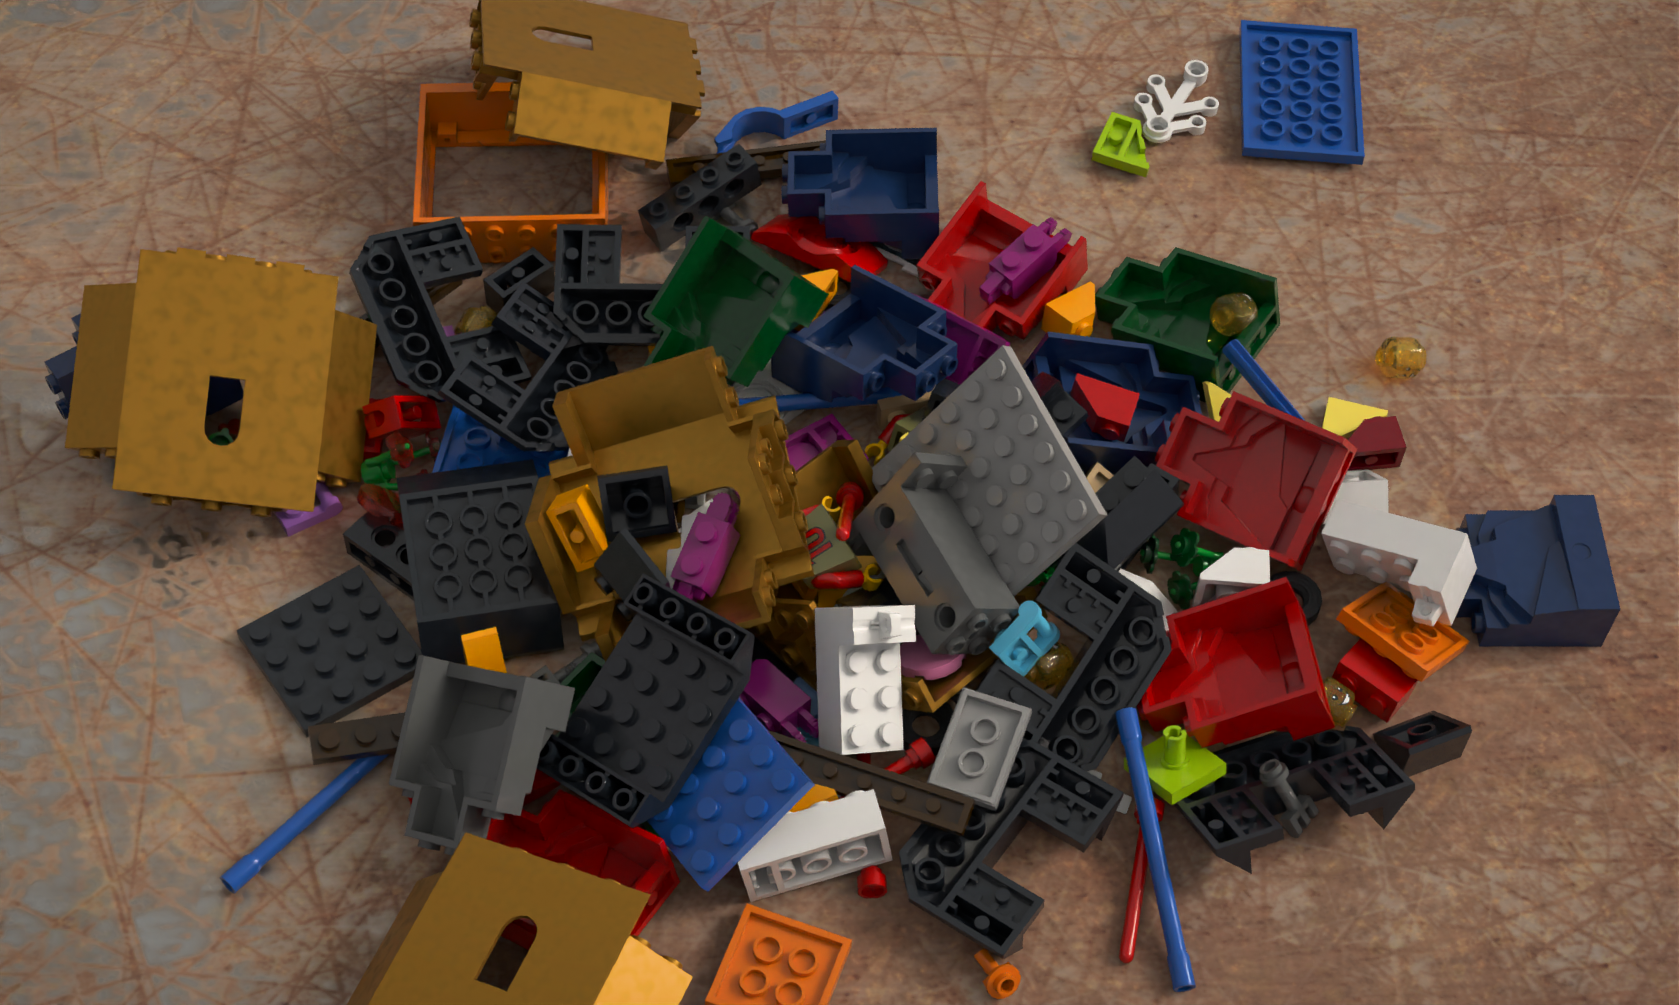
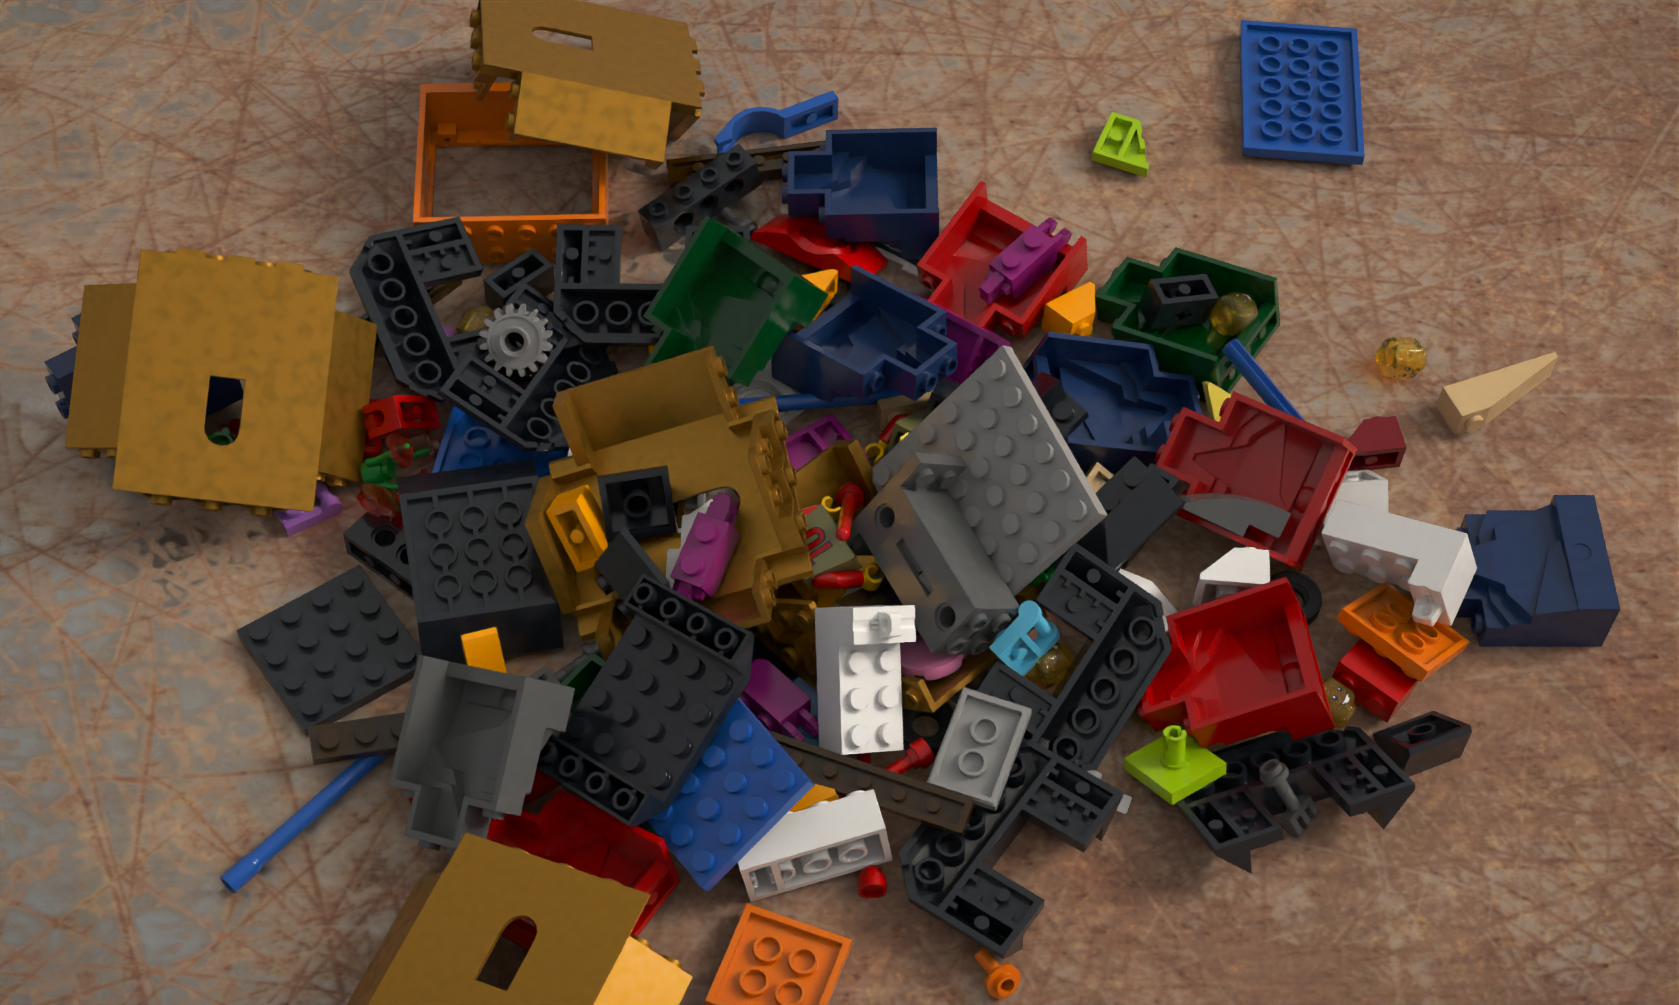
(504, 352): none -> light grey gear
(1107, 405): red slope -> none
(1136, 891): red piece -> none
(1159, 127): white plant -> none
(1177, 301): none -> black brick
(1177, 958): blue piece -> none
(1184, 553): dark green plant -> none
(1237, 512): none -> dark grey slope
(1345, 416): light yellow tile -> none
(1480, 399): none -> tan slope

